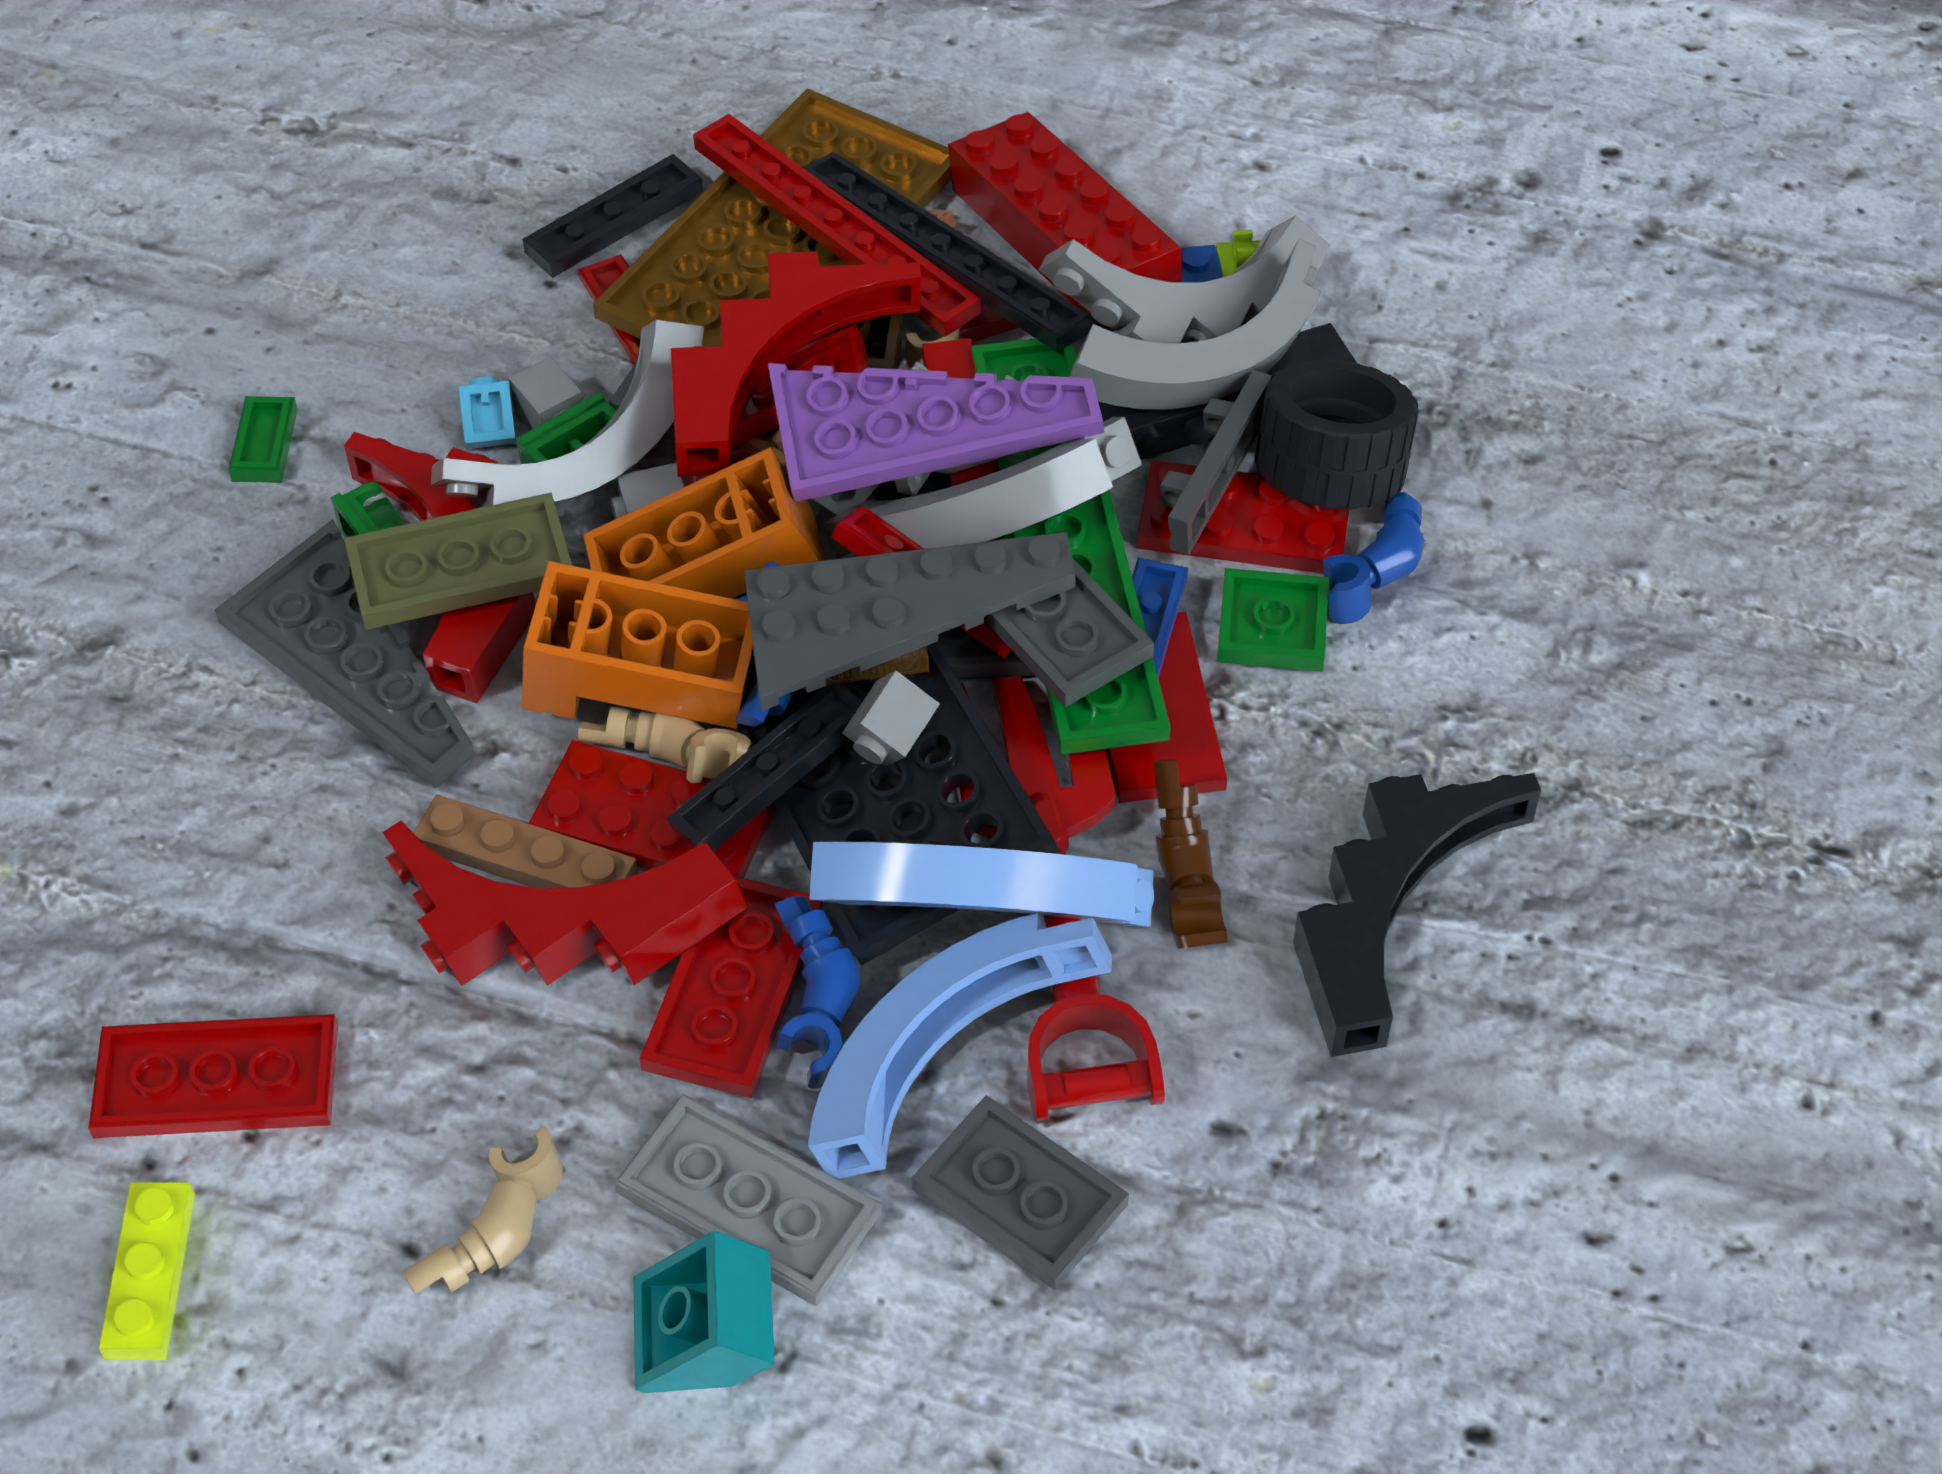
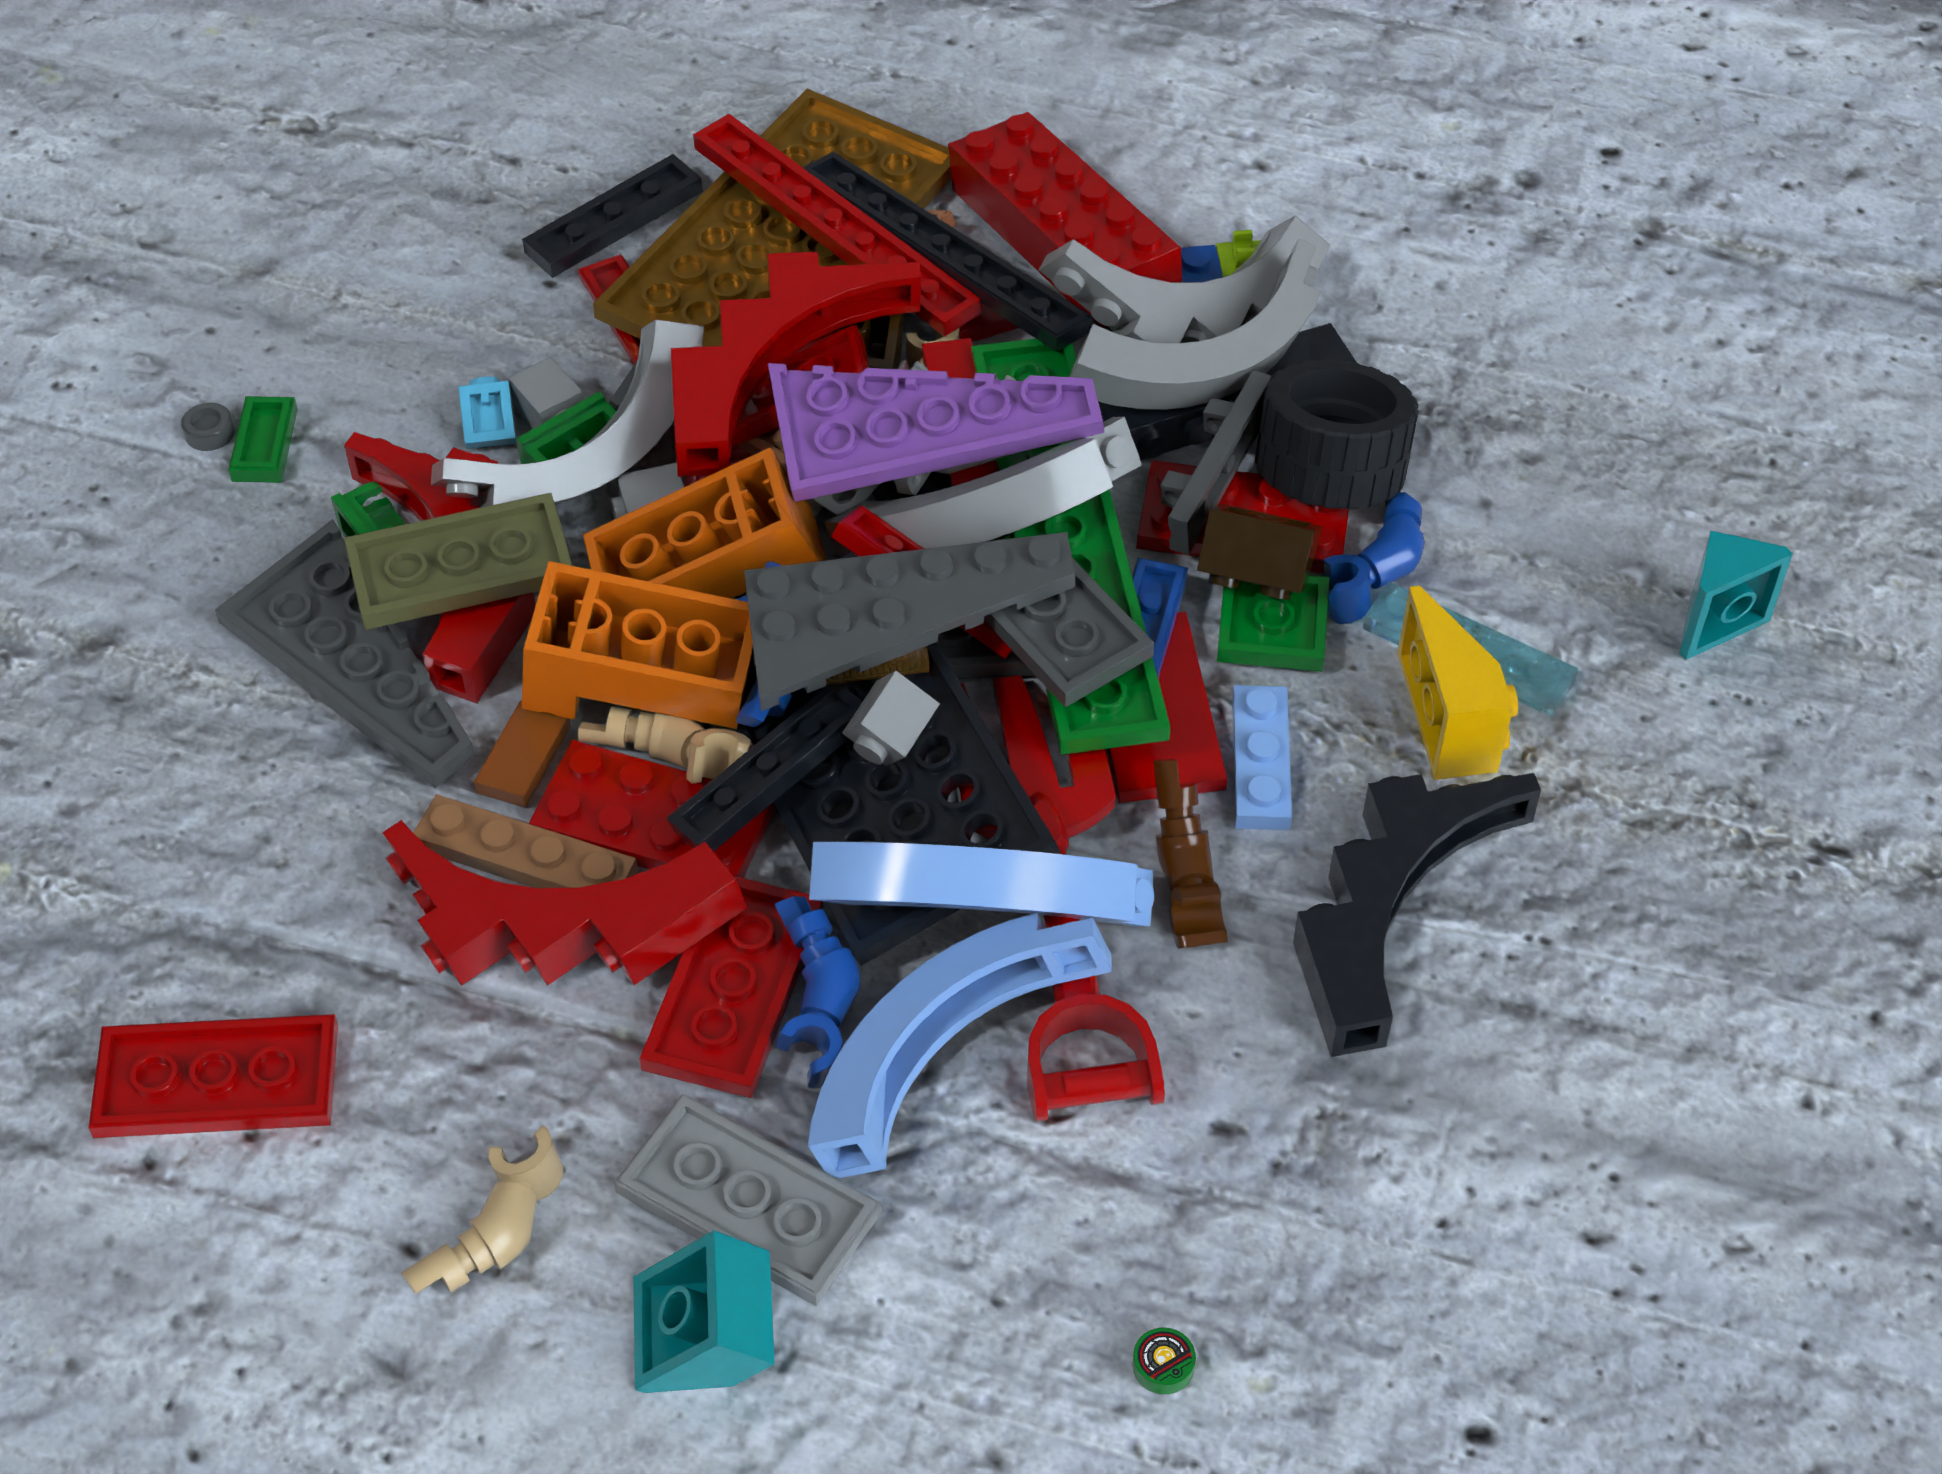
(147, 1271): neon yellow plate -> none
(207, 426): none -> dark grey tile
(521, 756): none -> dark orange tile
(1020, 1192): dark grey plate -> none
(1164, 1360): none -> tile
(1258, 550): none -> dark brown slope
(1261, 757): none -> light blue plate
(1454, 691): none -> yellow slope
(1537, 677): none -> clear light blue plate
(1732, 590): none -> teal slope

